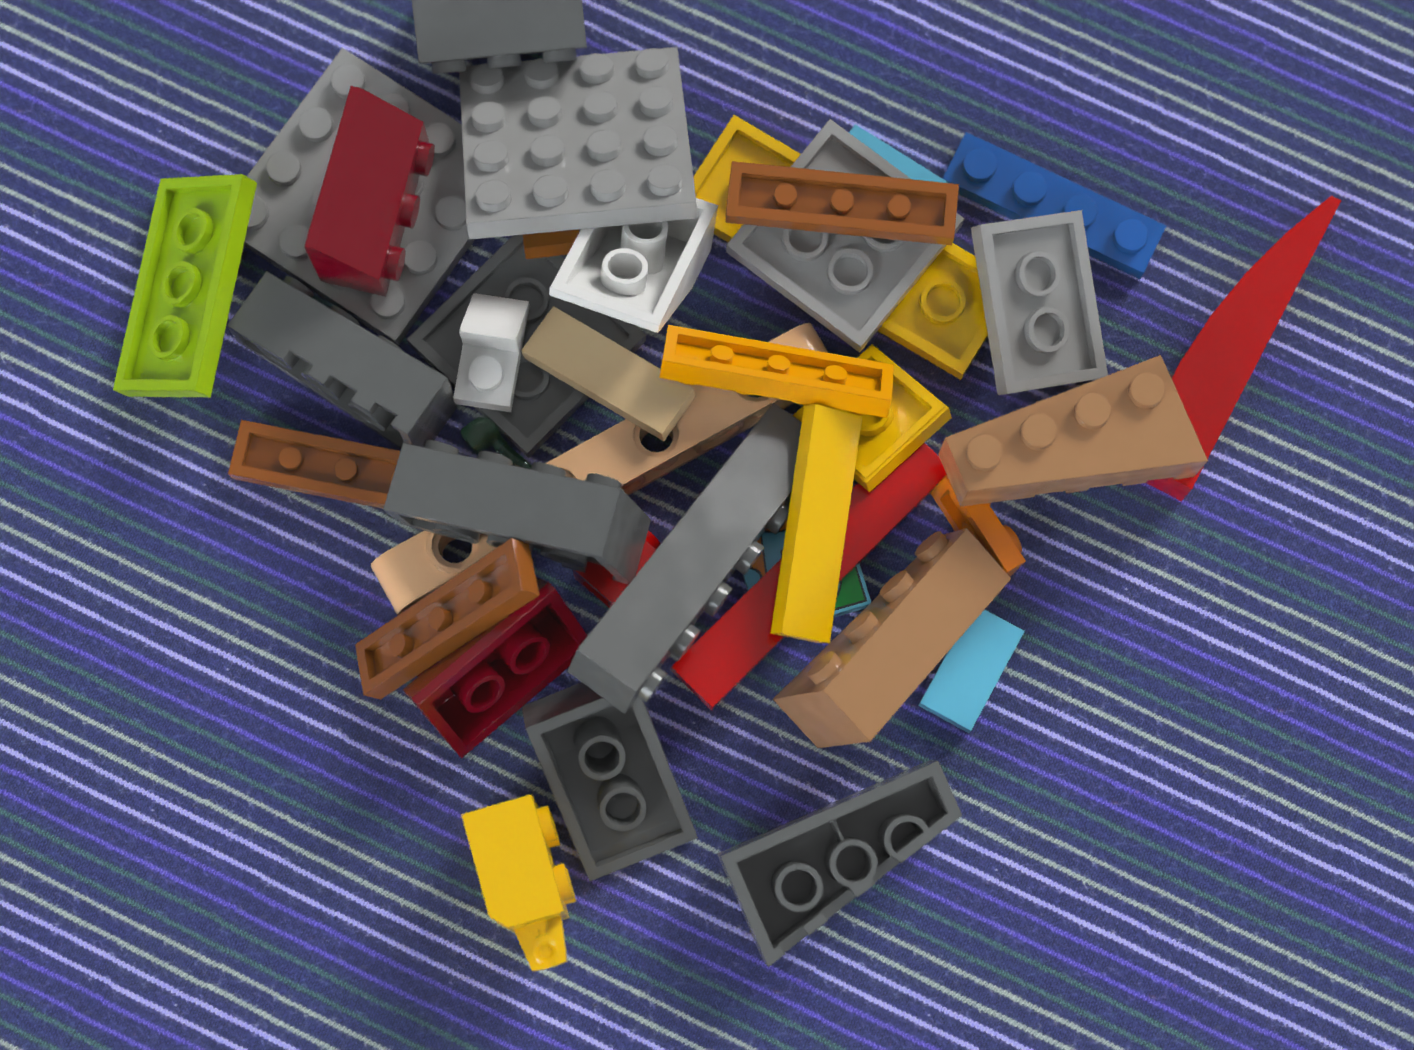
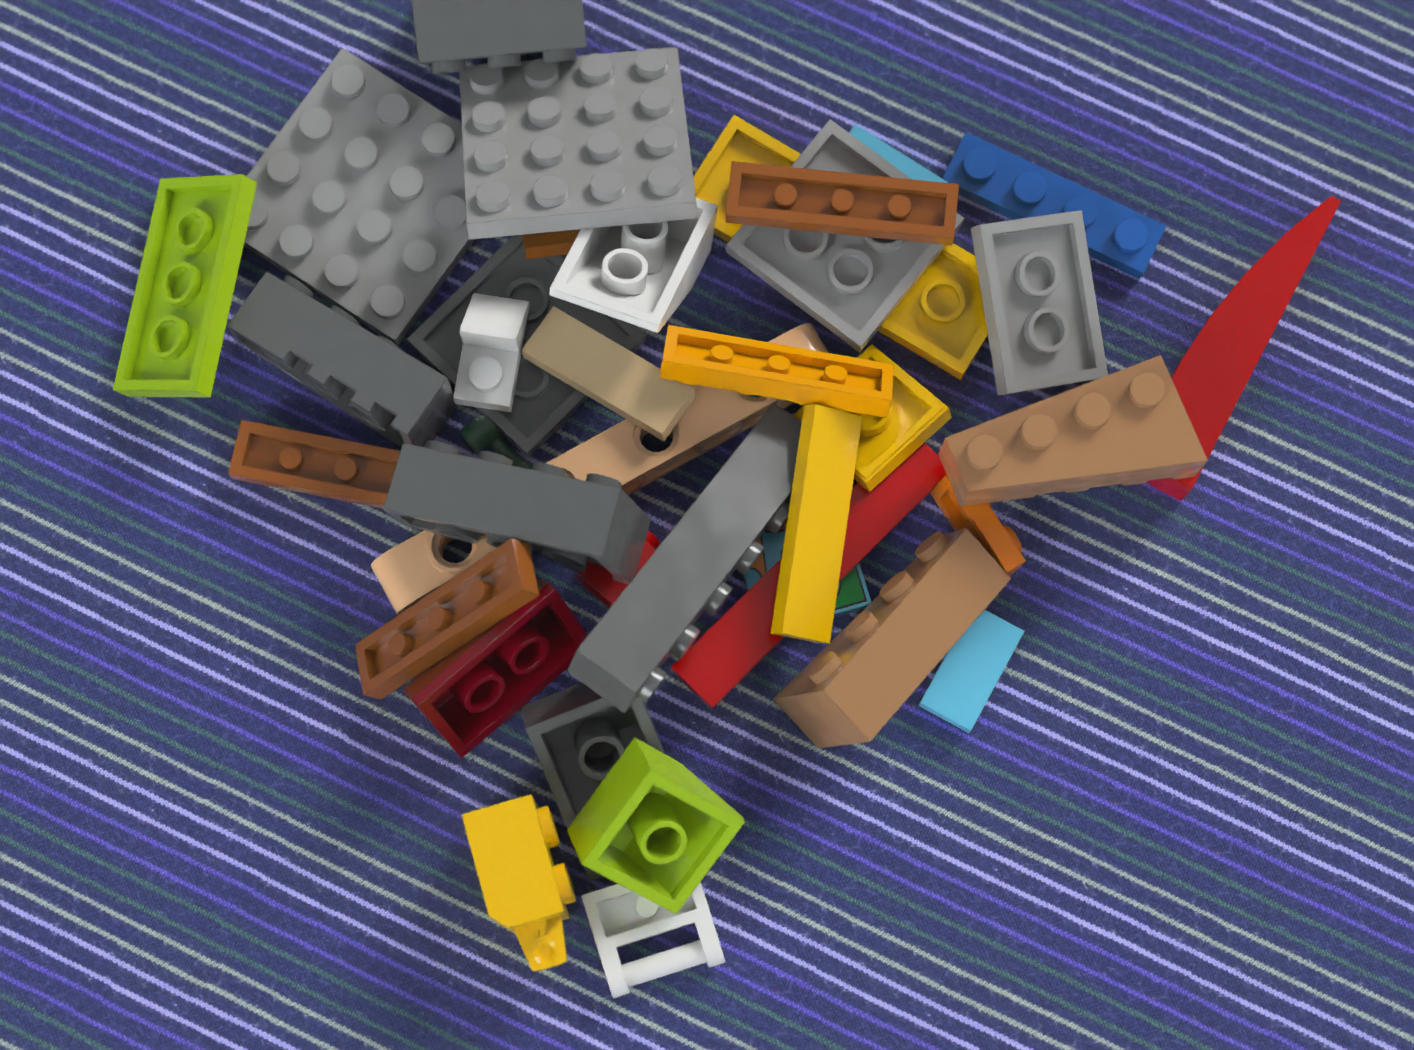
(368, 195): dark red slope -> none
(625, 917): none -> white plate
(653, 827): none -> lime slope
(823, 860): dark grey wedge -> none

